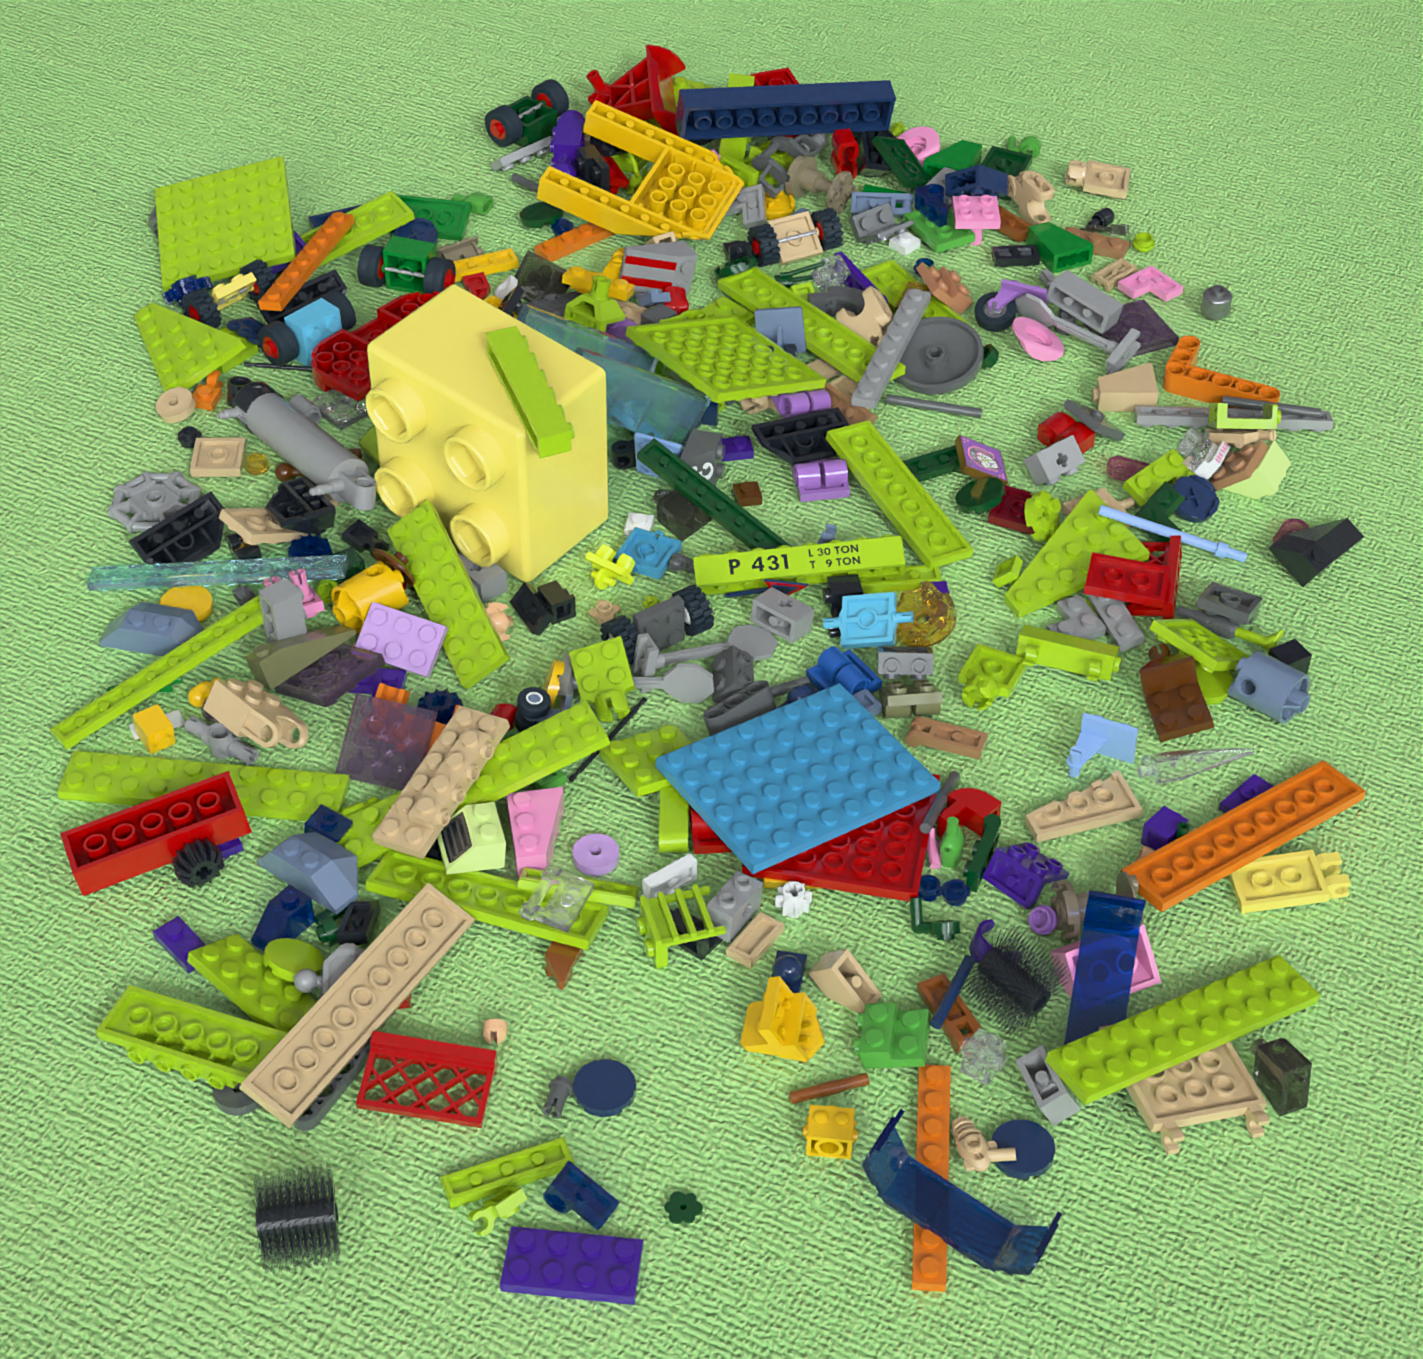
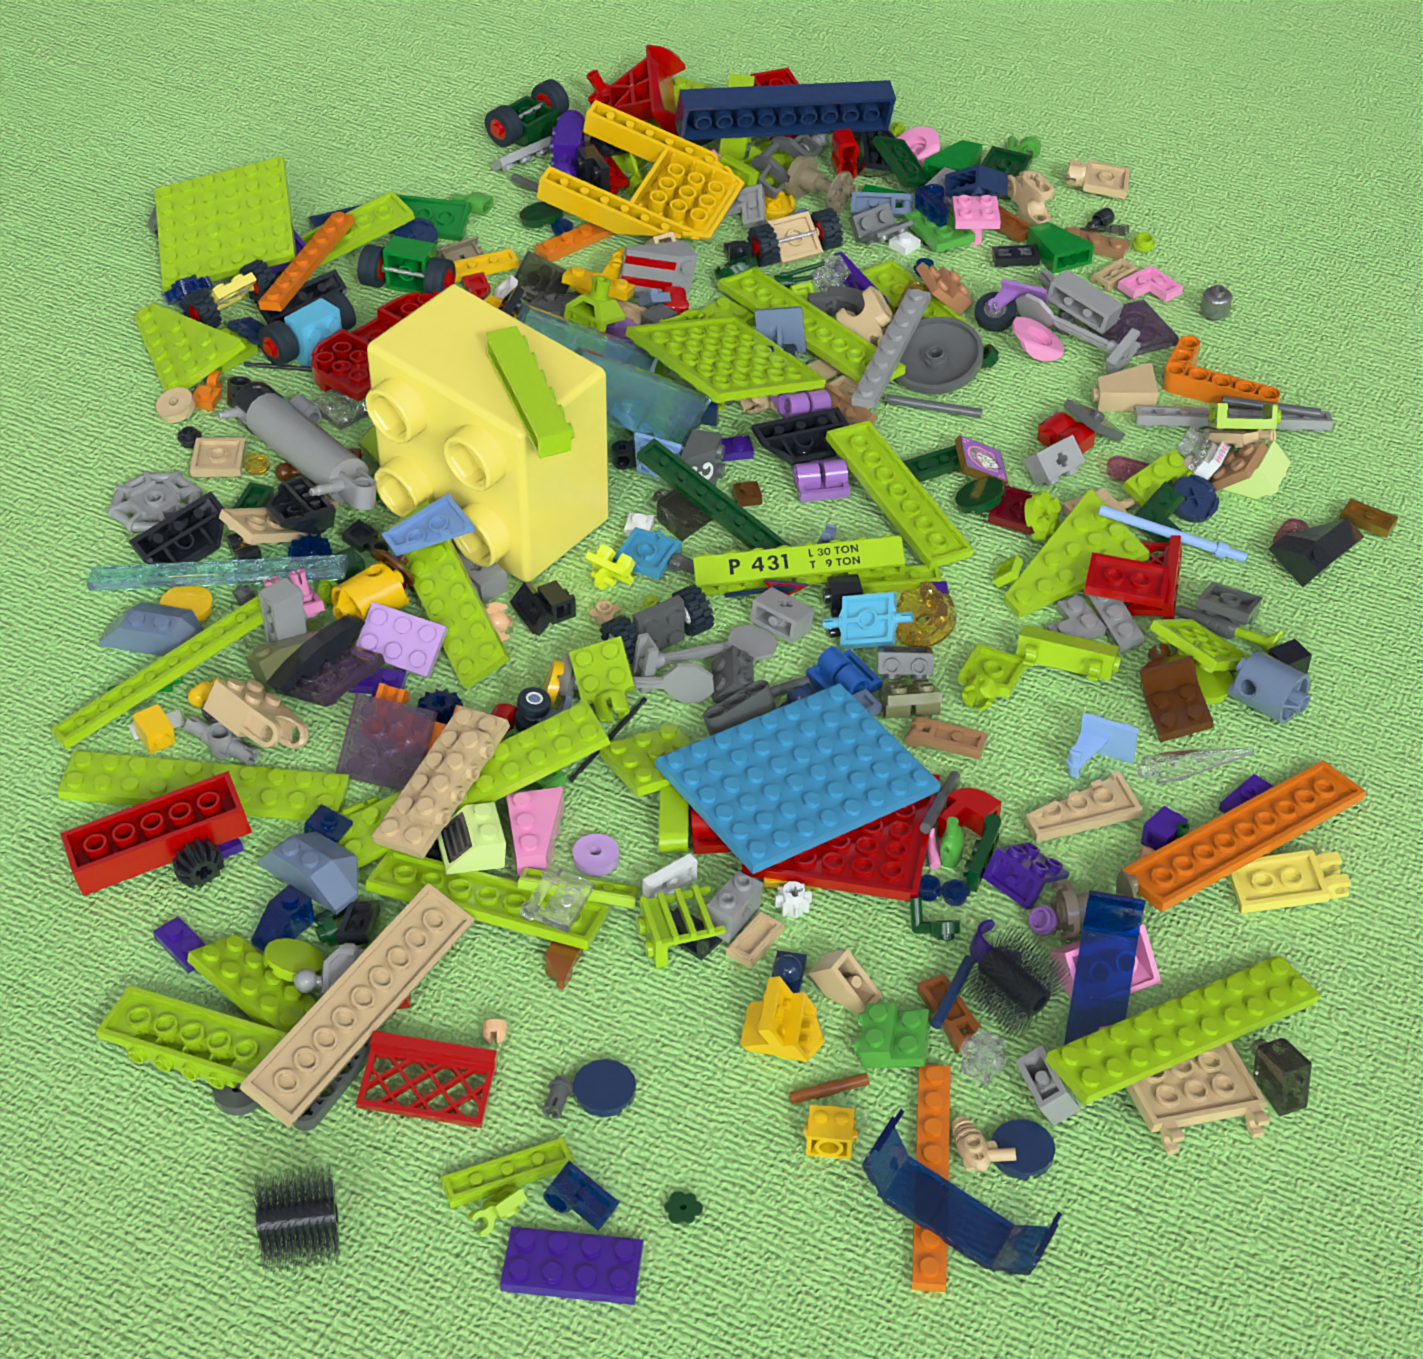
(255, 496): none -> dark green plate
(322, 647): none -> black slope
(429, 526): none -> medium blue wing
(1369, 518): none -> pearl gold plate

